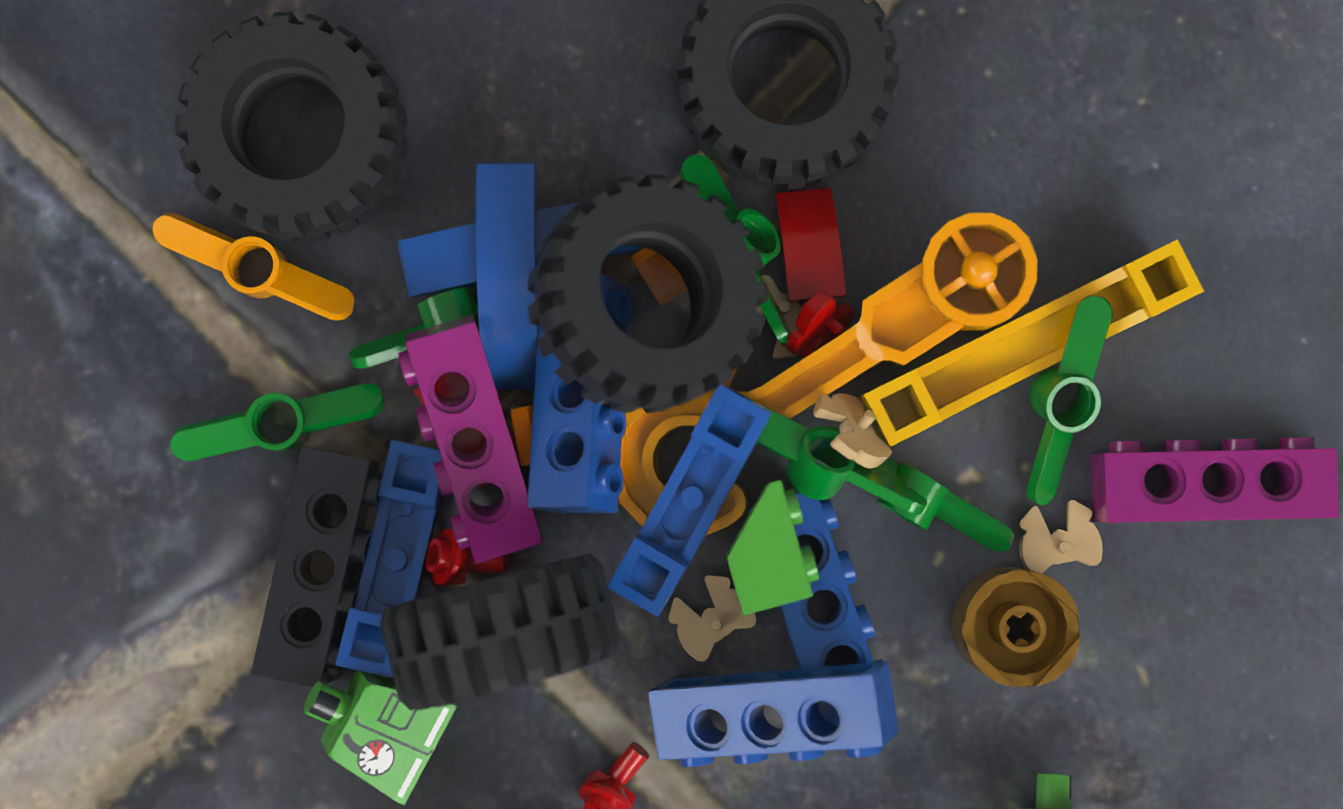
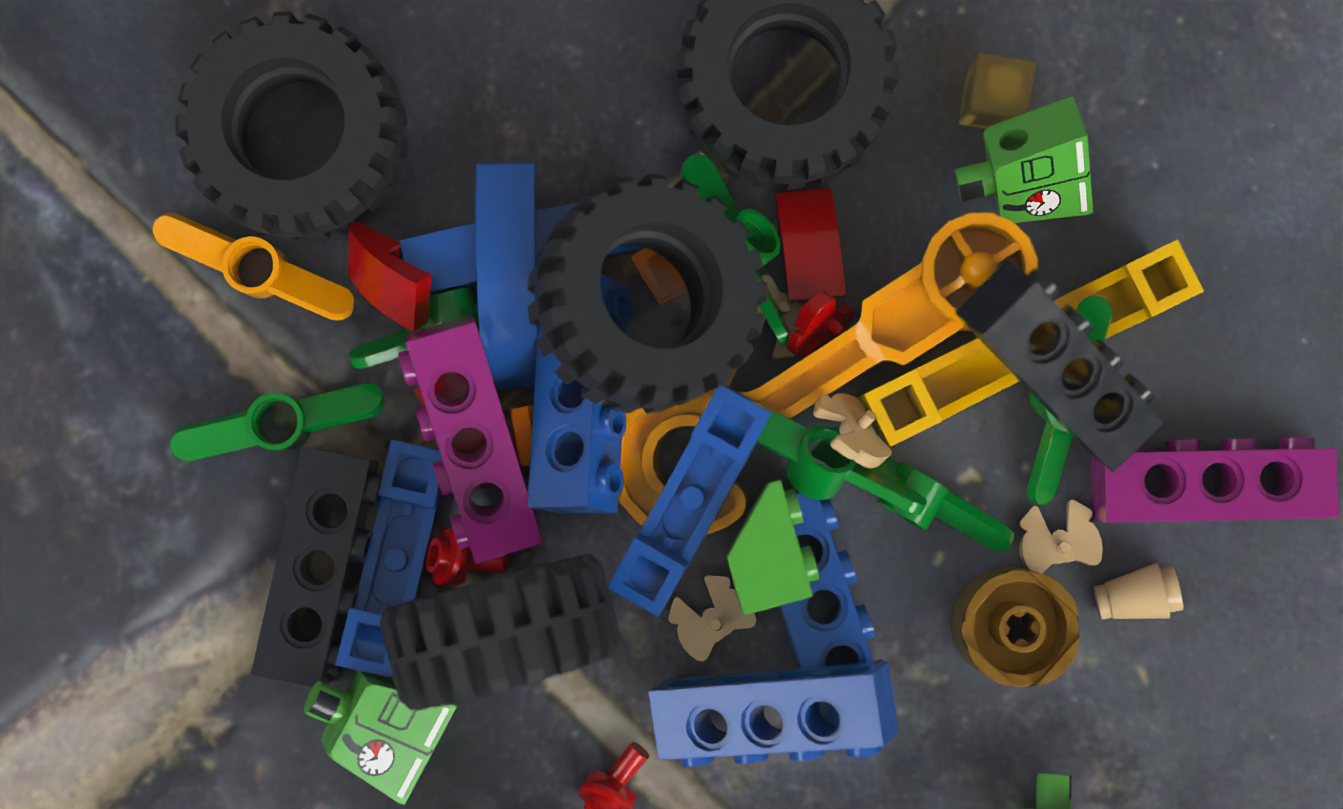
(385, 279): none -> red slope
(996, 90): none -> clear yellow brick
(1034, 166): none -> bright green torso
(1059, 364): none -> black brick
(1141, 594): none -> tan cone

